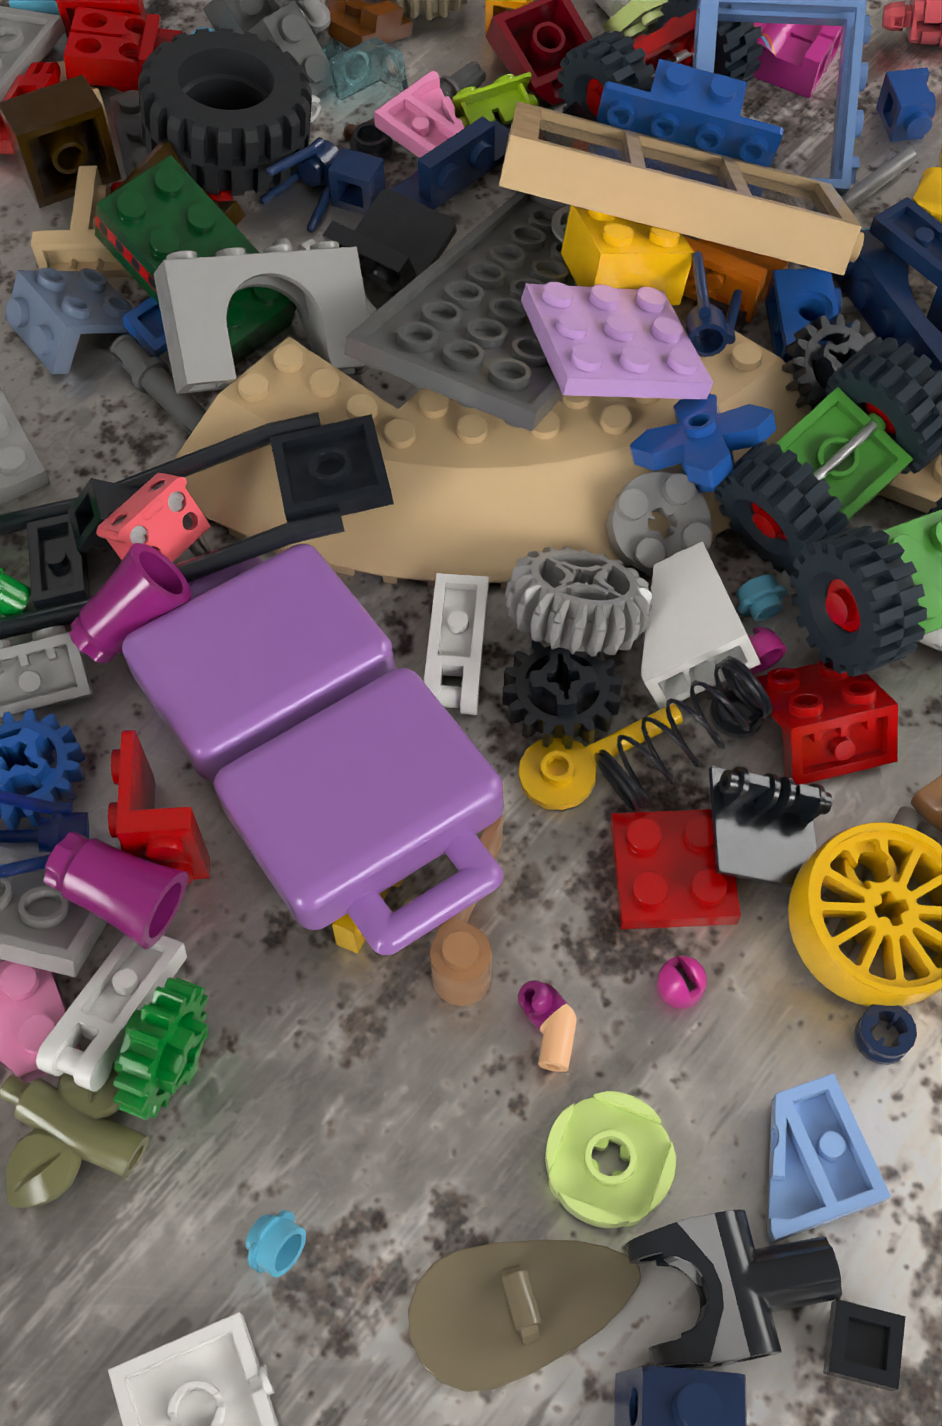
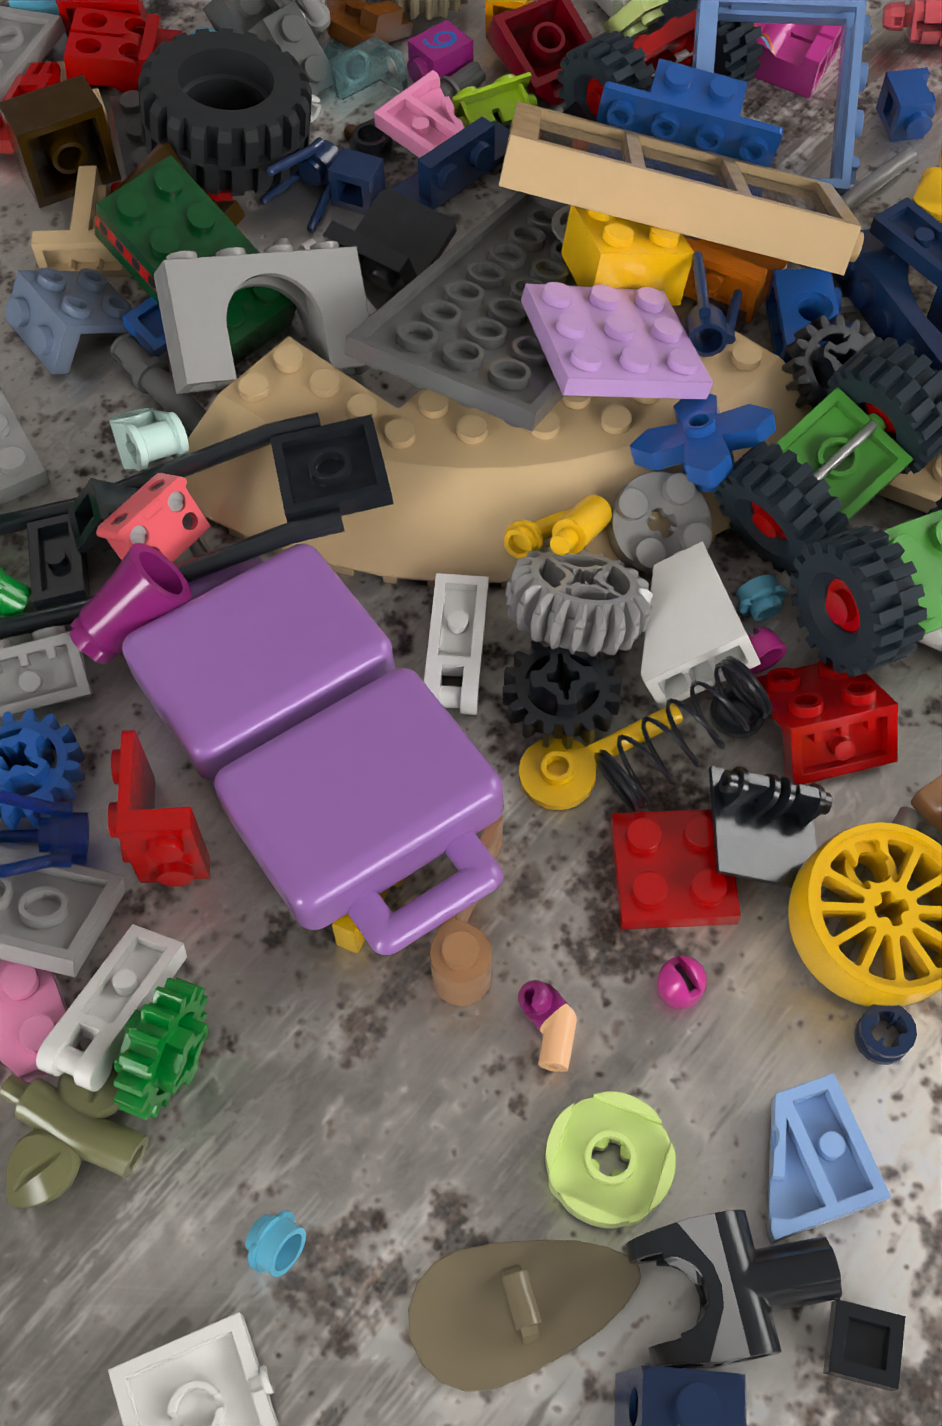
(117, 886): magenta plant -> none
(148, 437): none -> light aqua piece
(439, 49): none -> magenta brick
(569, 529): none -> yellow plant

